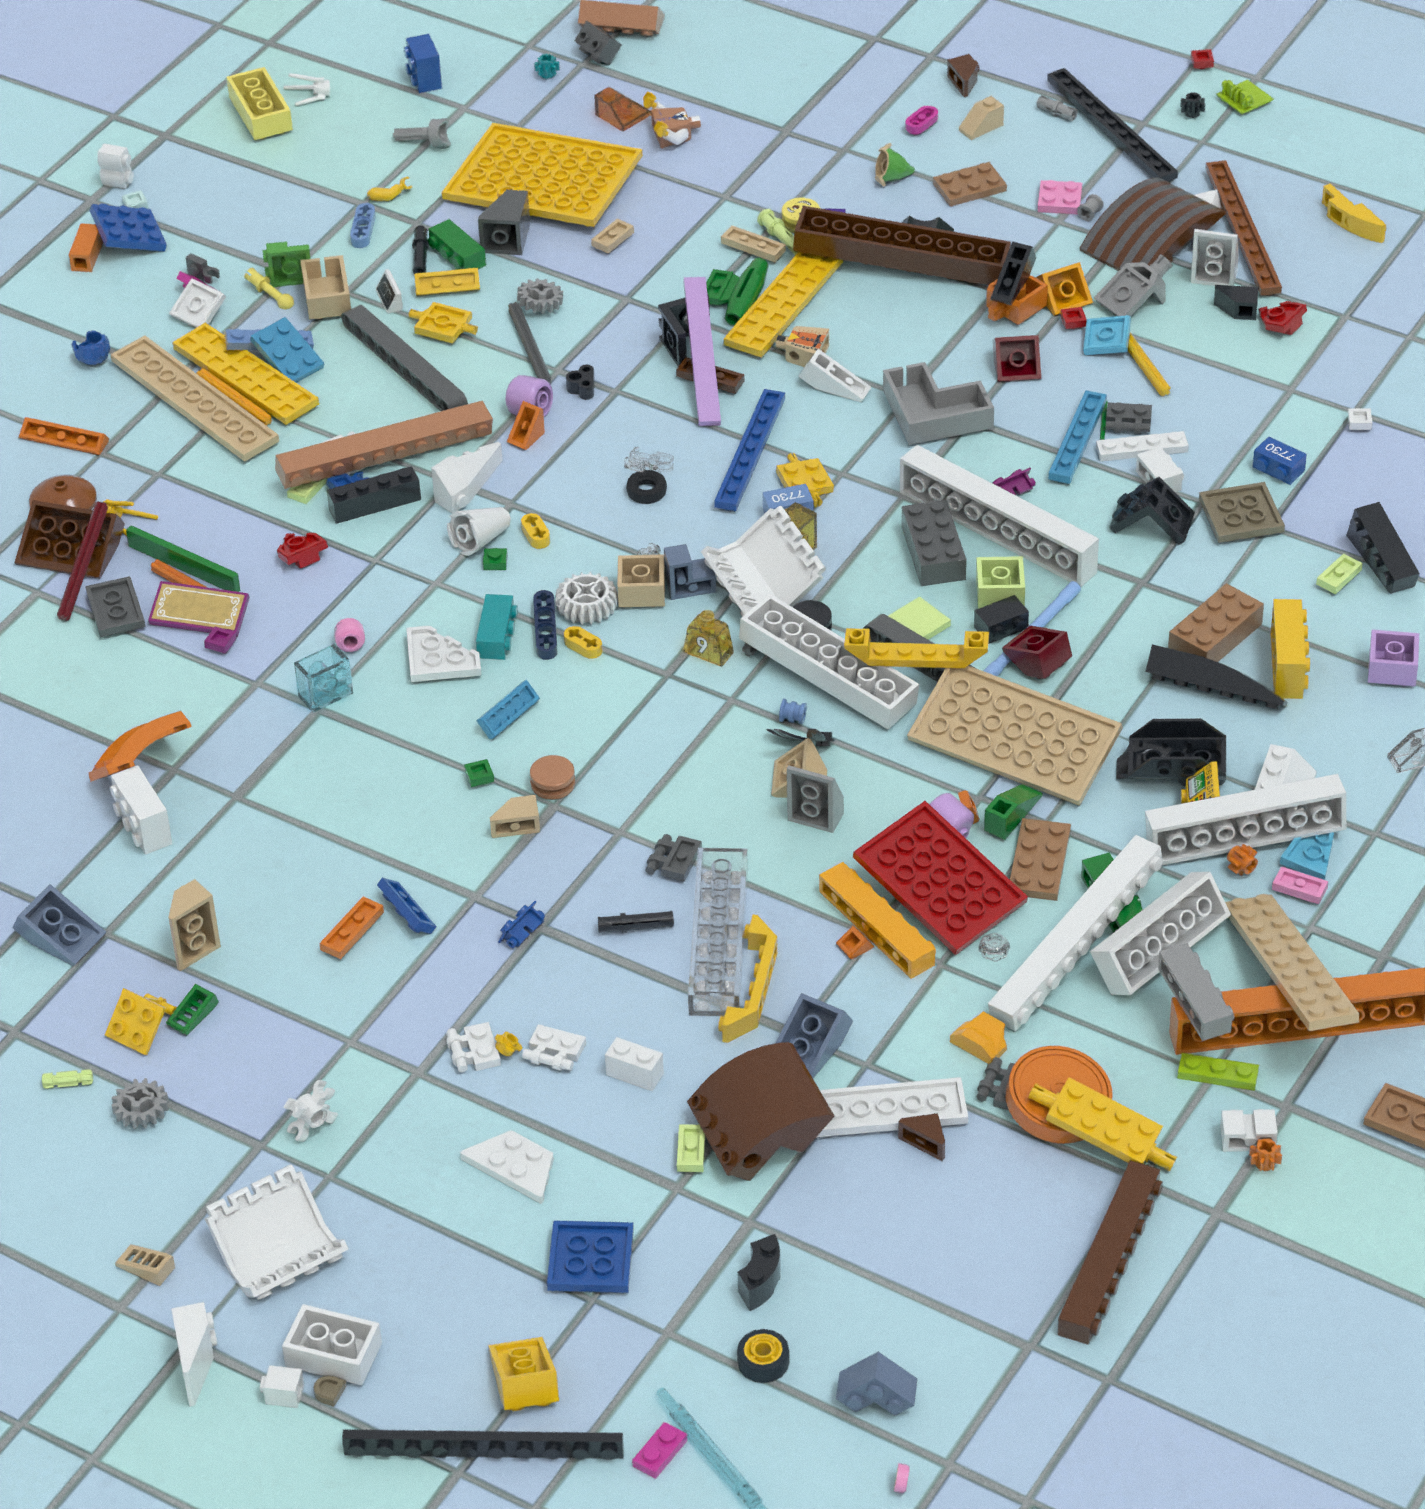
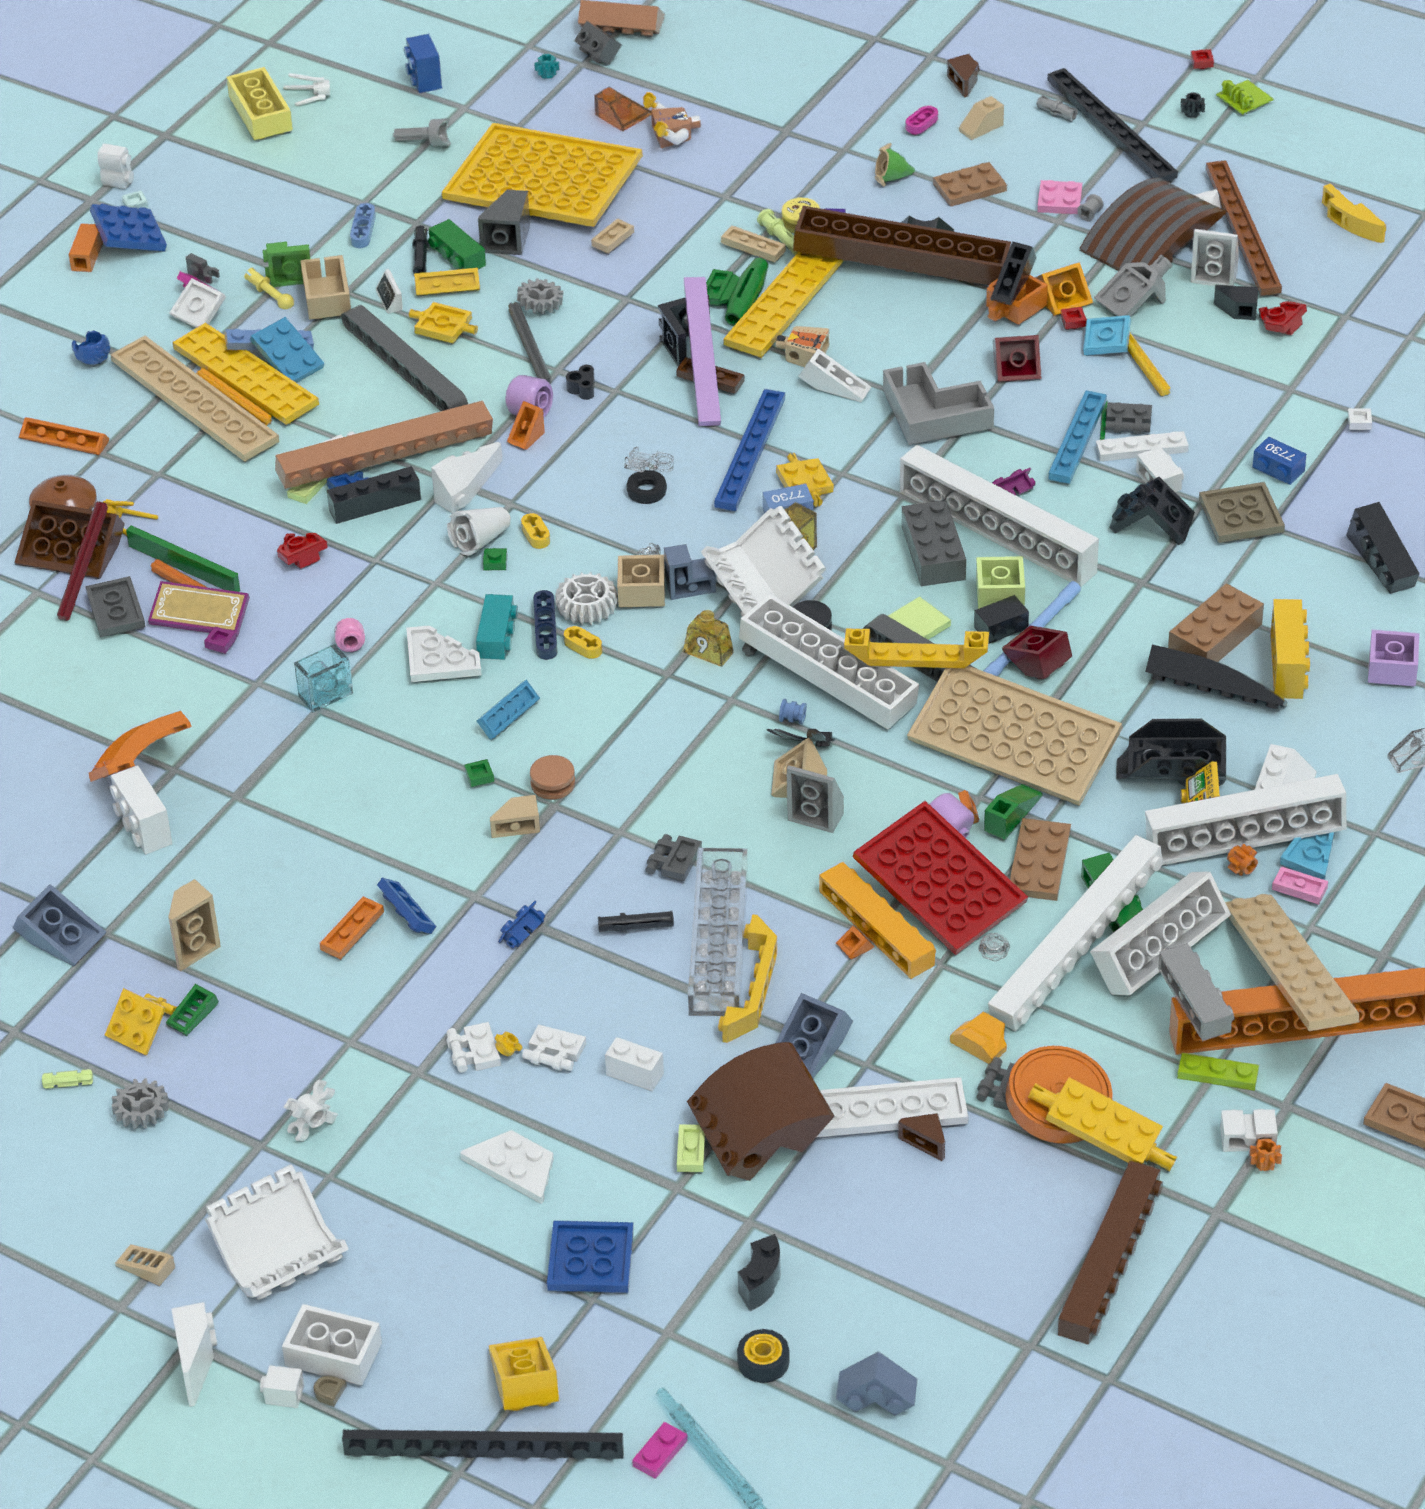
(387, 194): yellow arm -> none
(901, 1478): bright pink tile -> none
(1339, 573): yellowish green plate -> none

